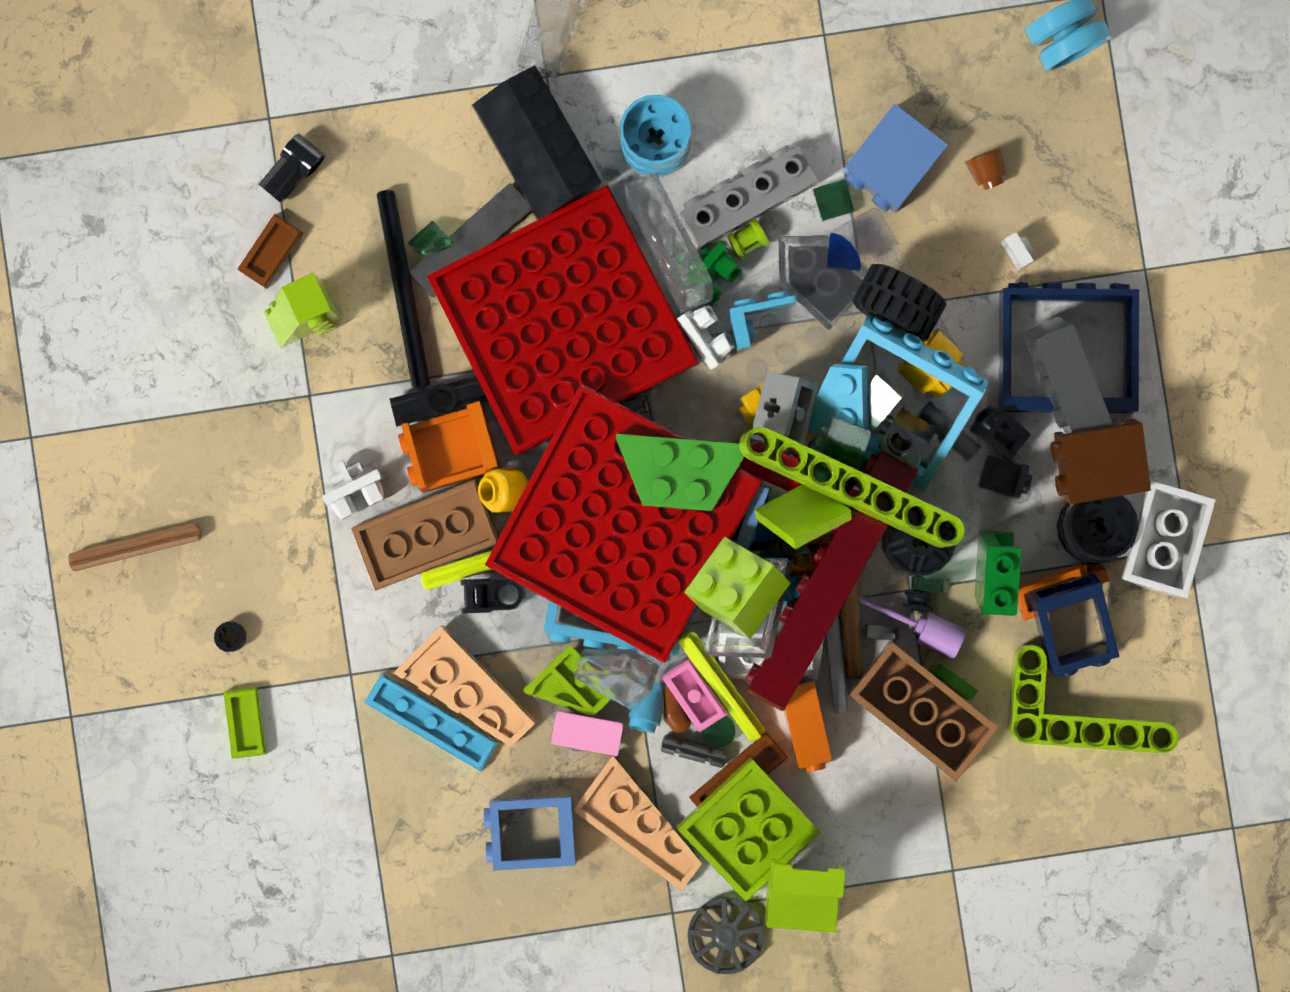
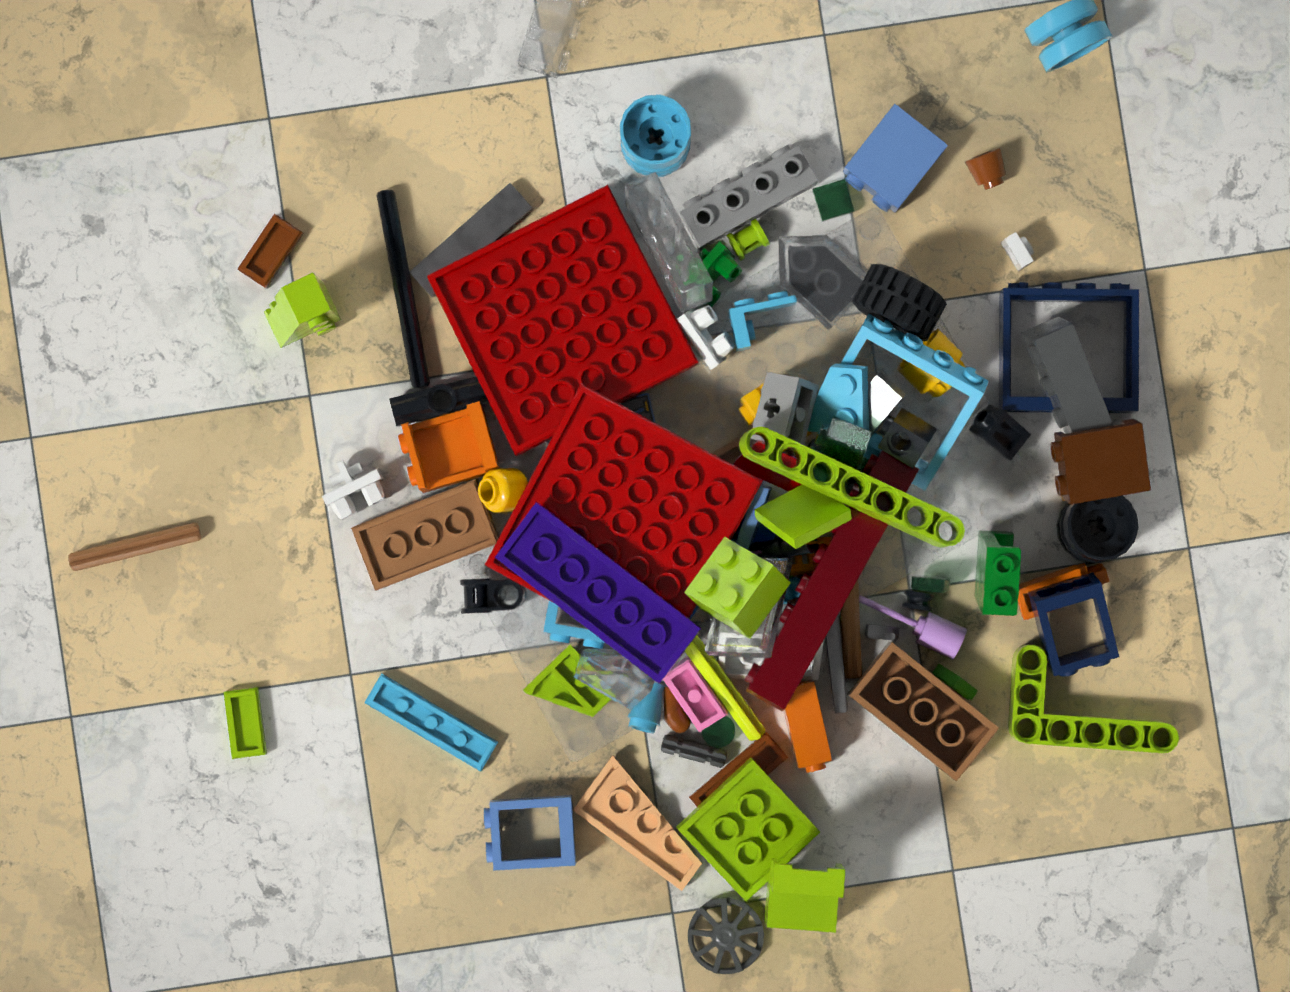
(224, 645): black bush -> none
(297, 161): black piece -> none
(430, 240): clear green tile -> none
(455, 571): neon yellow axle -> none
(459, 680): light nougat wing -> none
(536, 143): black slope -> none
(587, 733): bright pink slope -> none
(598, 592): none -> dark purple plate
(679, 470): bright green wing -> none
(842, 254): clear blue tile -> none
(915, 560): black wheel -> none
(964, 443): dark grey pin -> none
(1005, 477): black bracket -> none
(1168, 540): white slope -> none

